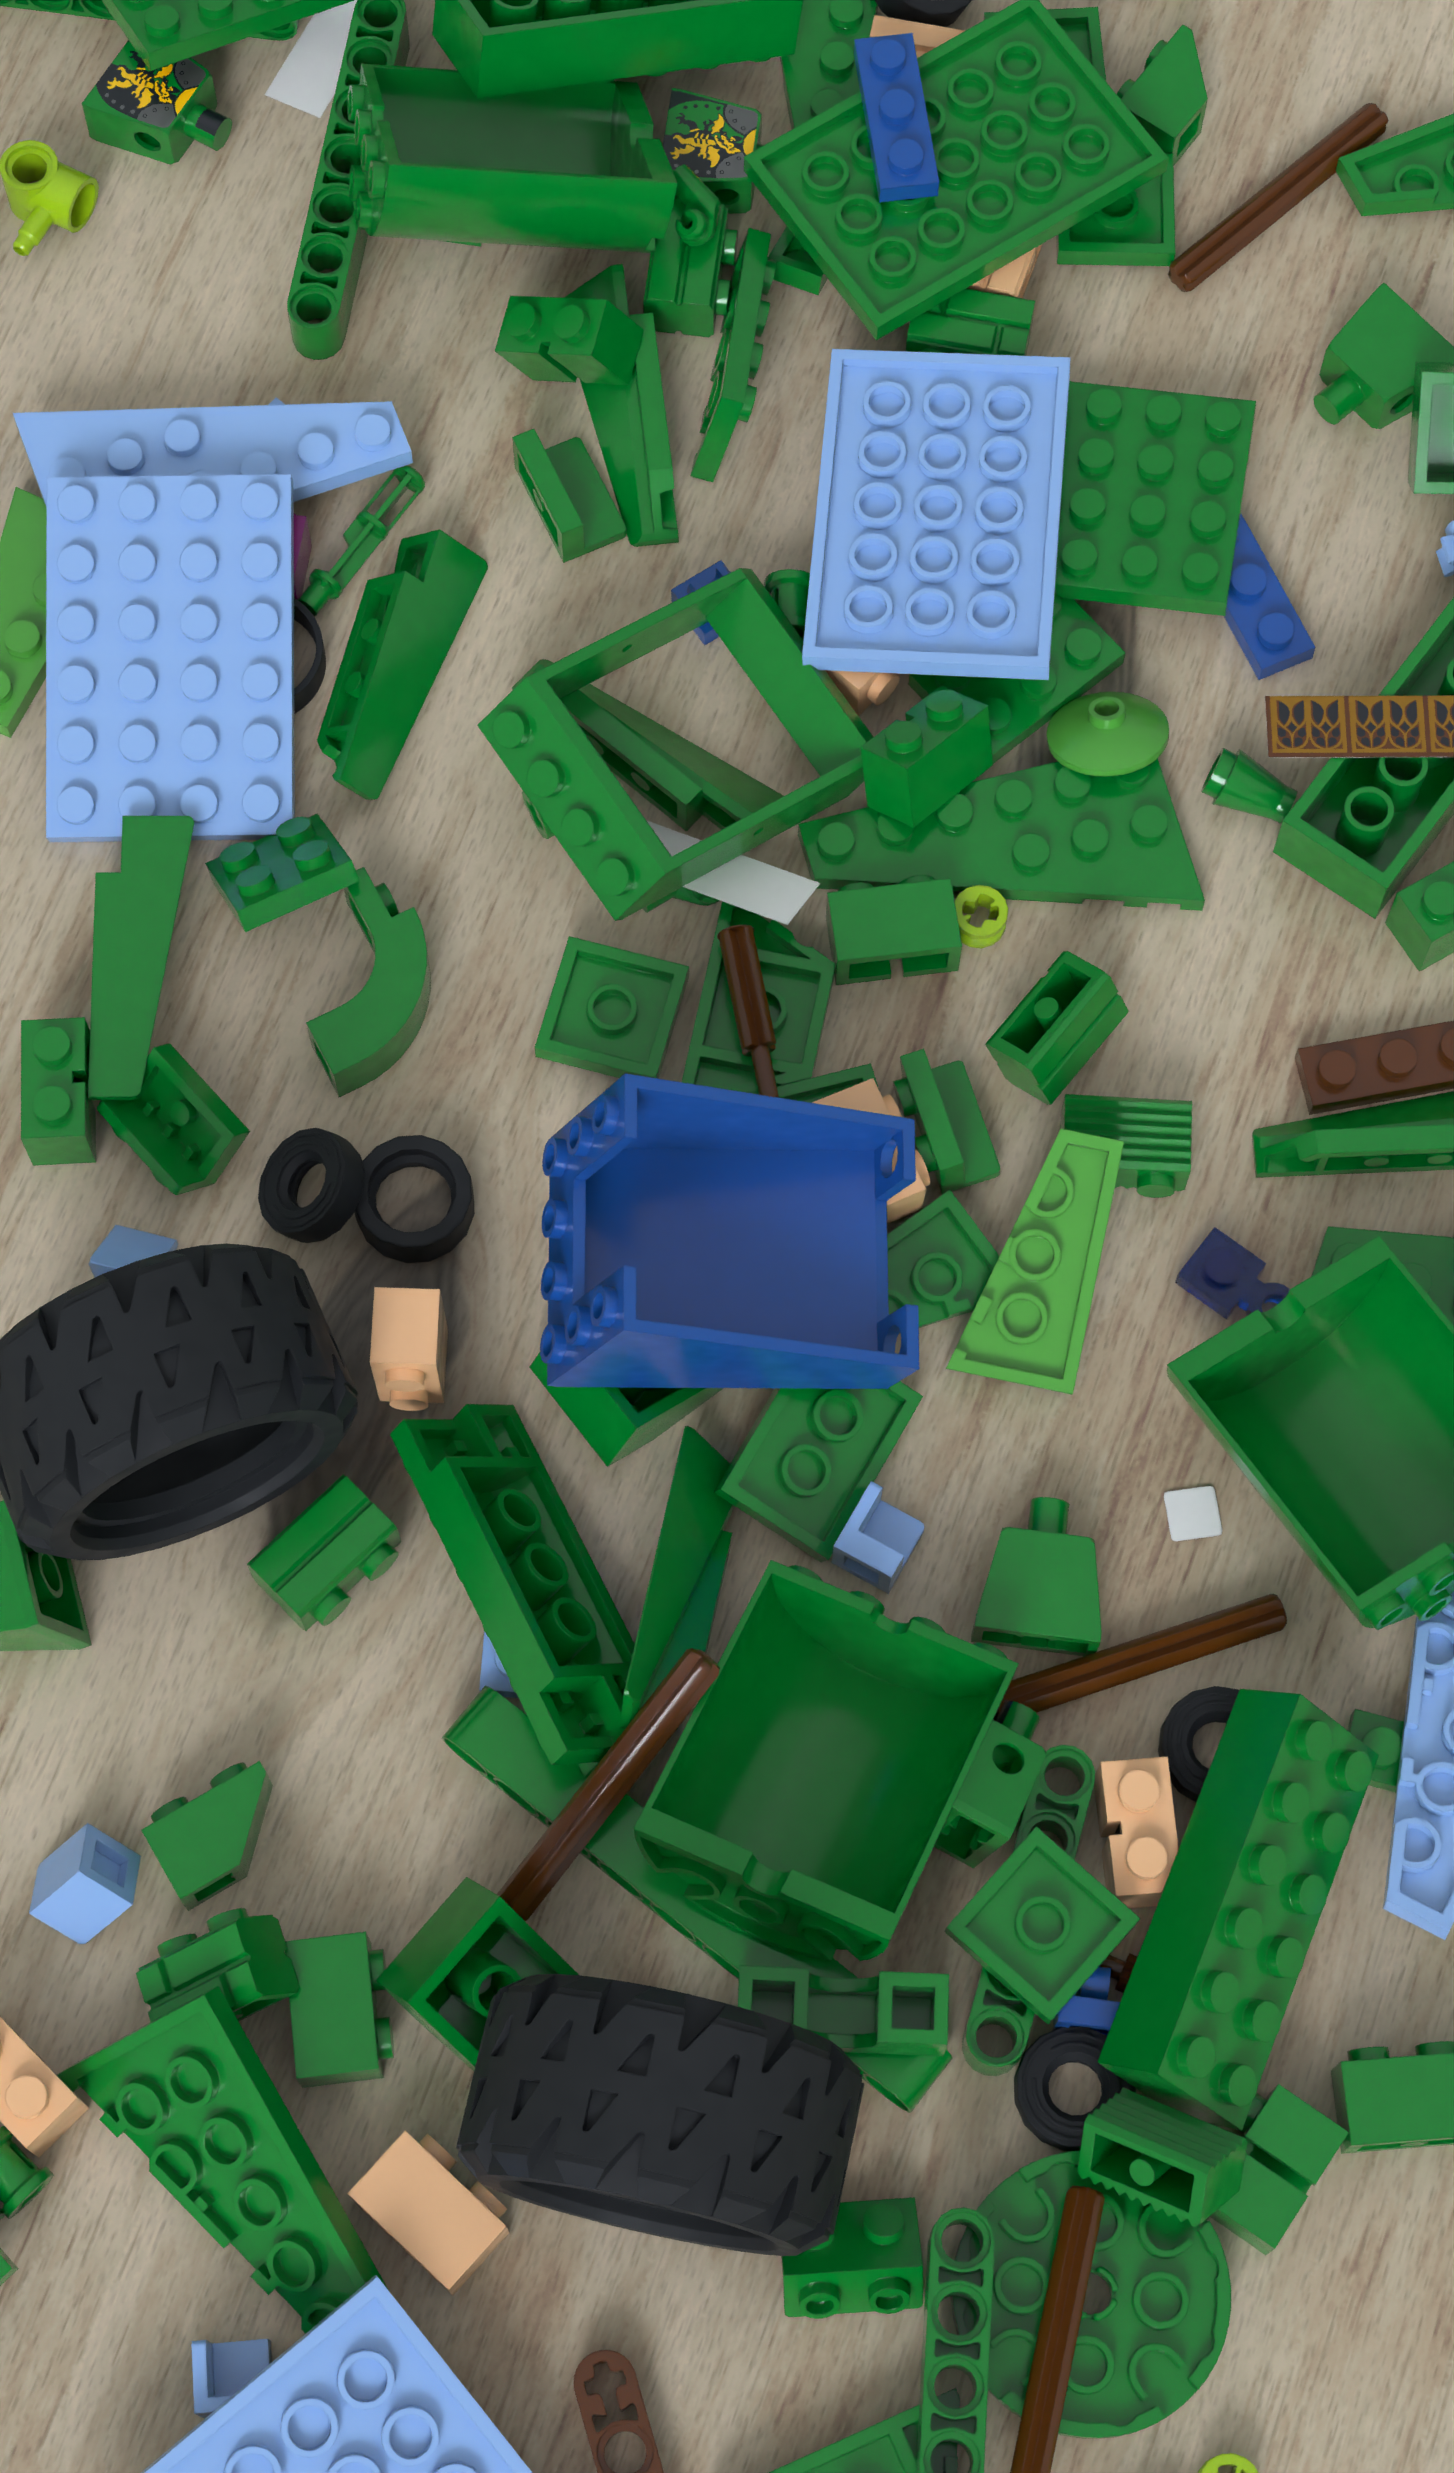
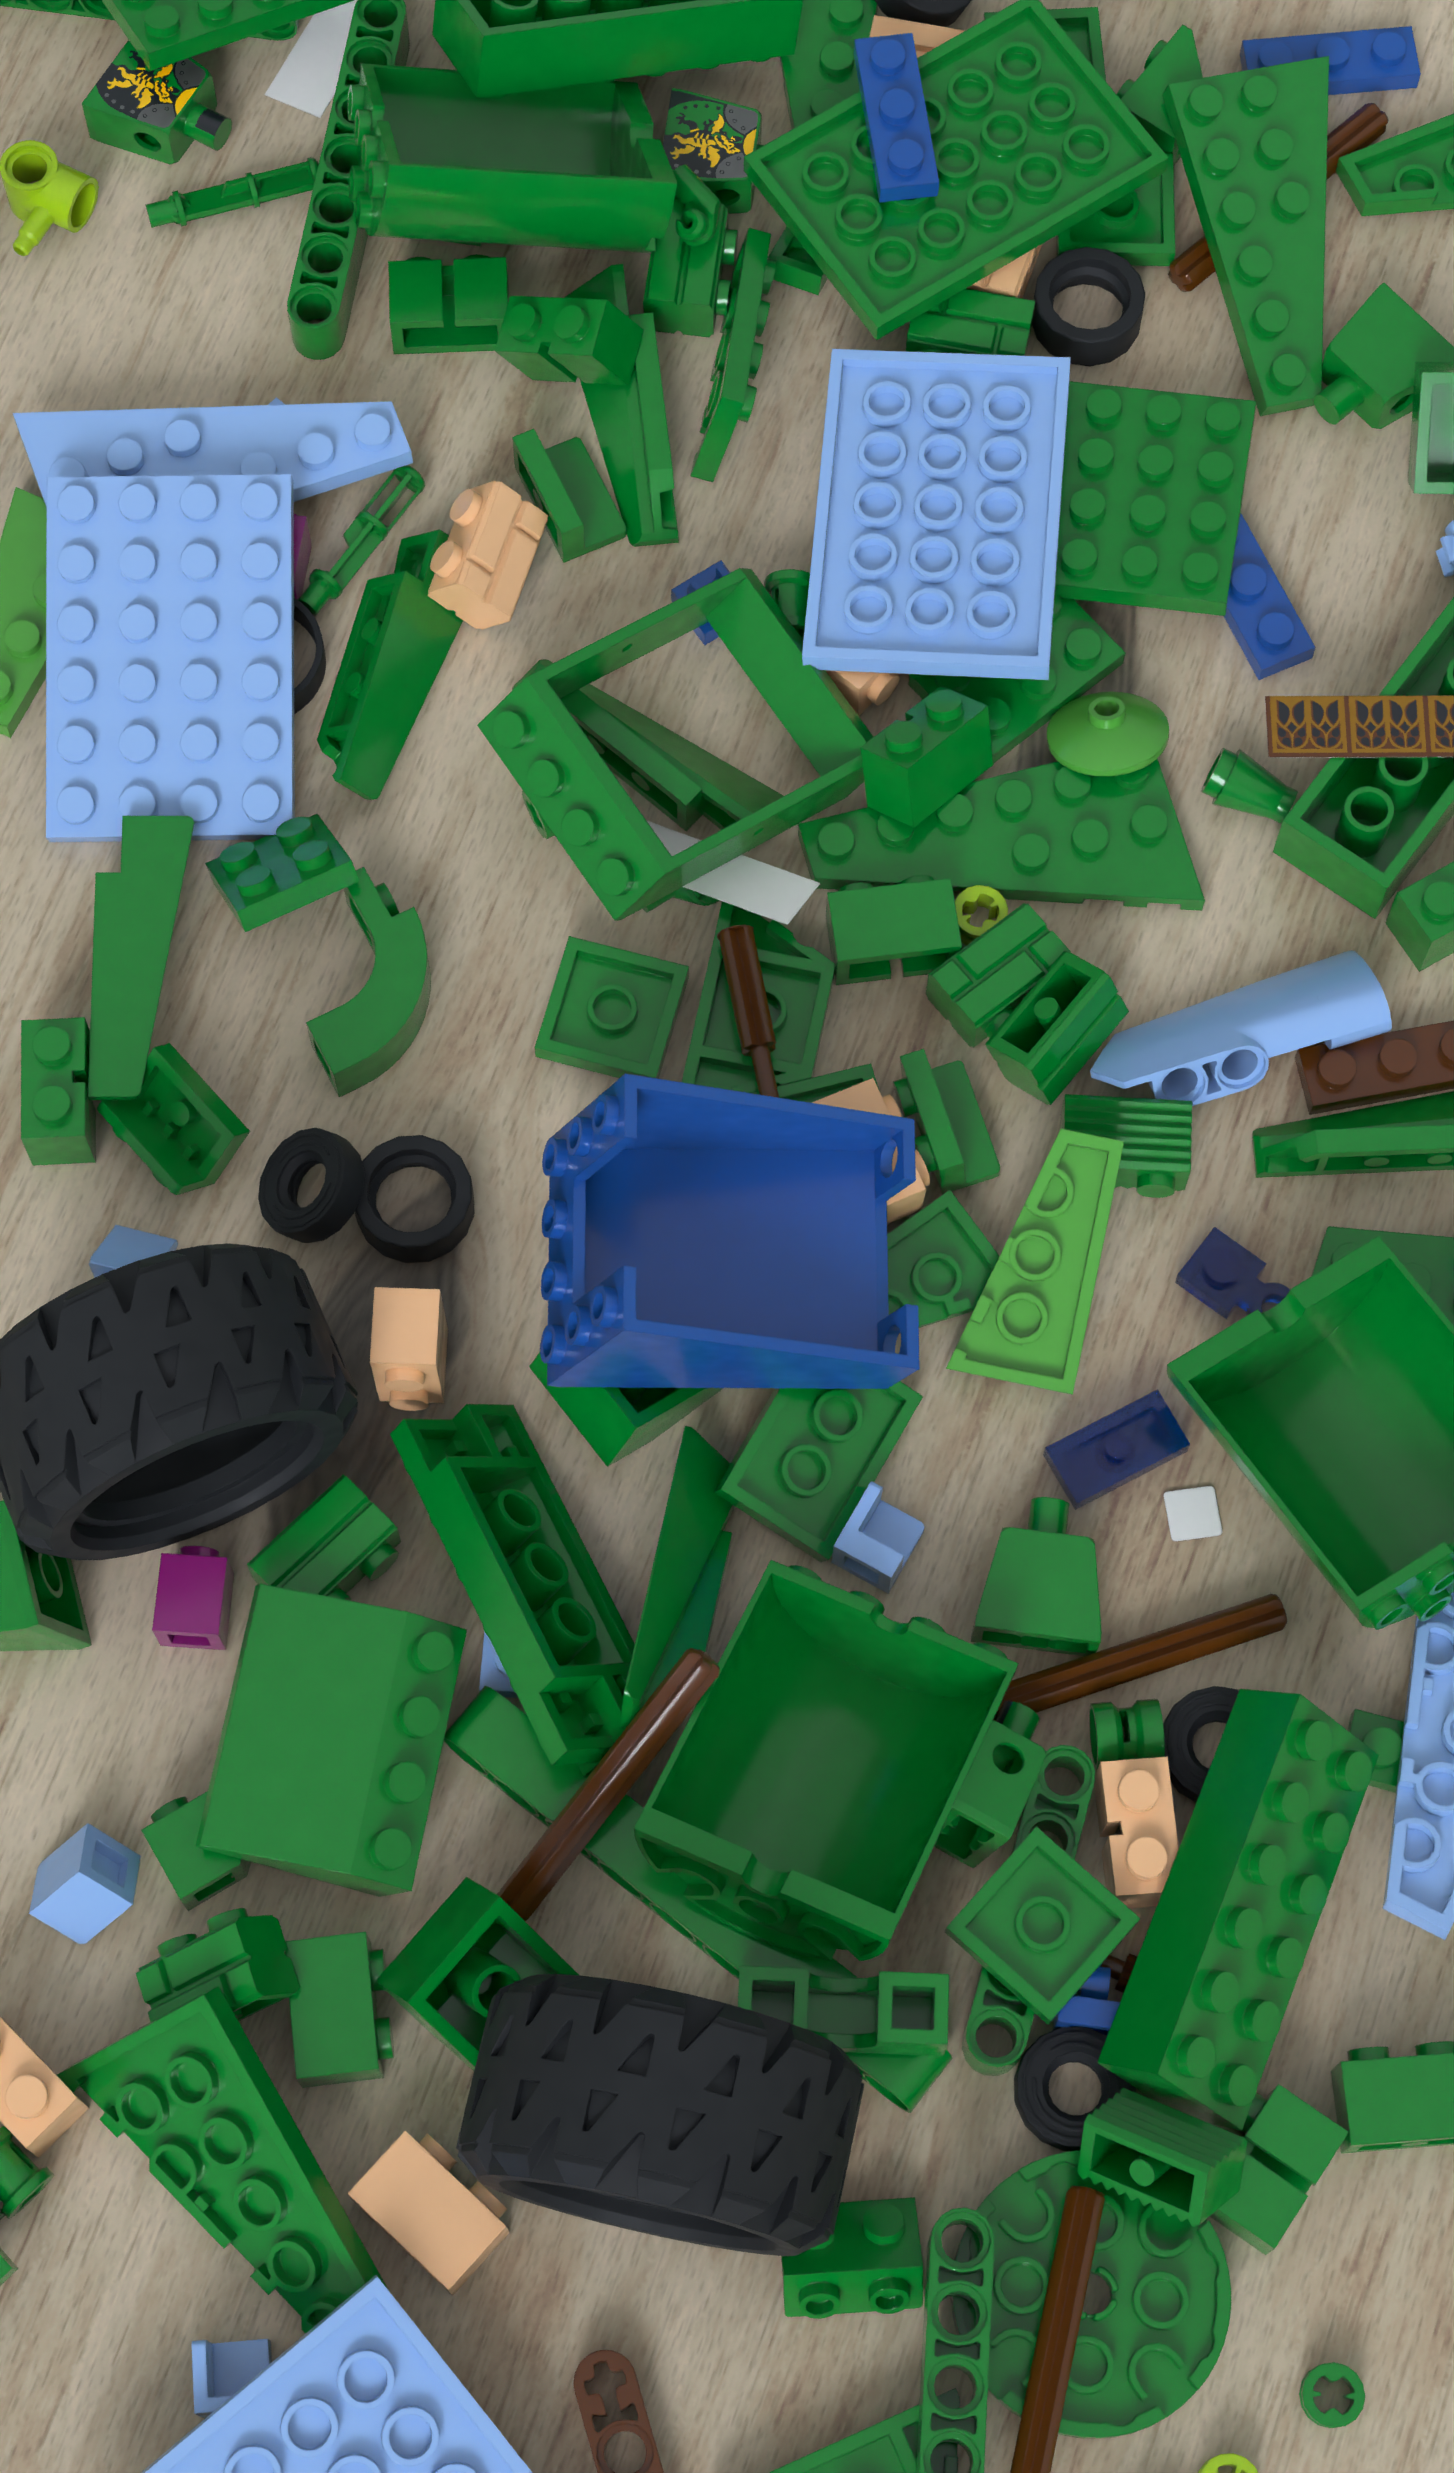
(193, 1599): none -> magenta brick
(234, 194): none -> green piece
(332, 1739): none -> green slope
(447, 306): none -> green piece
(486, 554): none -> light nougat brick
(993, 974): none -> green brick
(1092, 268): none -> black tyre
(1116, 1449): none -> clear blue plate
(1141, 1731): none -> green wheel
(1228, 1039): none -> light blue panel
(1259, 187): none -> green wing
(1332, 2372): none -> green bush
(1357, 59): none -> blue plate

